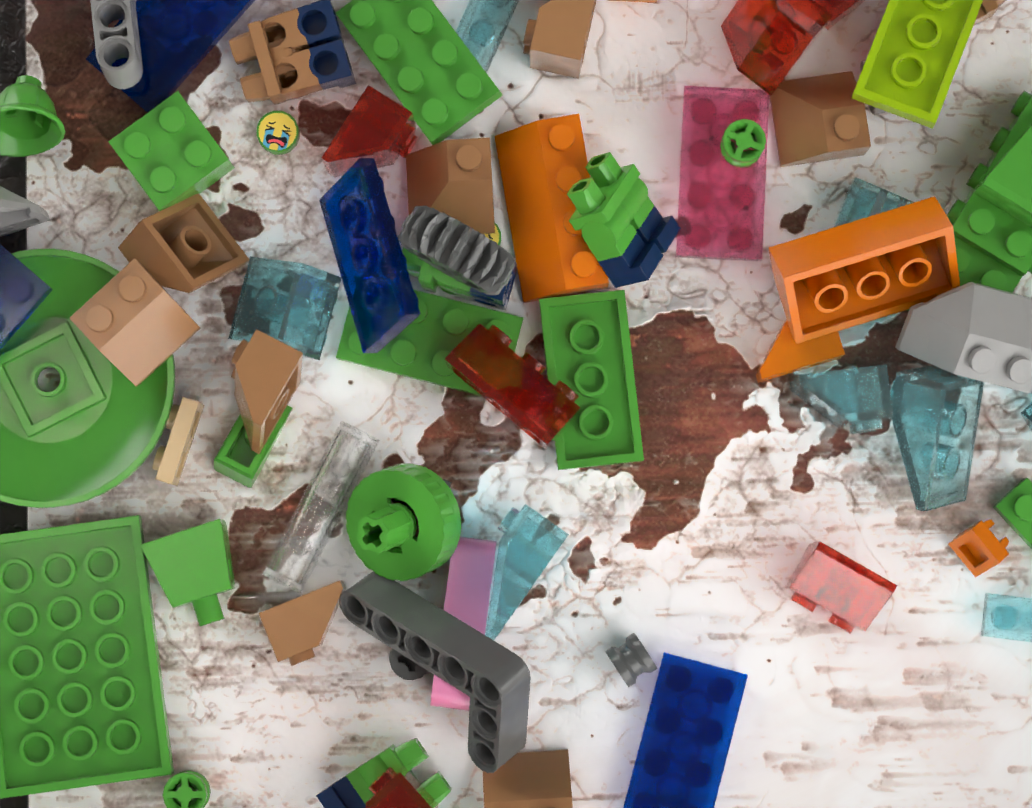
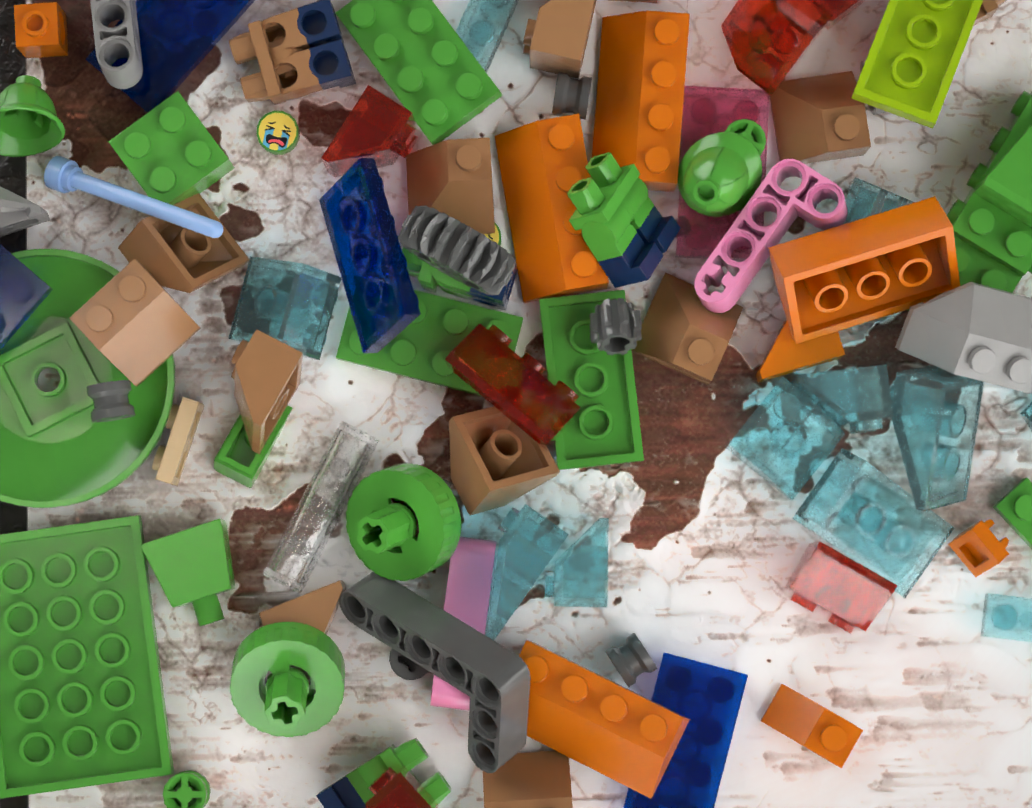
(41, 30): none -> orange brick
(66, 176): none -> light blue piece
(111, 401): none -> dark grey wheel
(286, 700): none -> bright green piece
(494, 460): none -> medium nougat slope
(571, 95): none -> dark grey wheel
(582, 571): none -> clear light blue slope
(599, 721): none -> orange slope
(615, 326): none -> dark grey gear
(642, 93): none -> orange slope
(685, 333): none -> medium nougat slope
(719, 174): none -> bright green hat
(747, 233): none -> bright pink beam
(785, 438): none -> clear light blue slope
(811, 725): none -> orange slope
(873, 521): none -> clear light blue slope

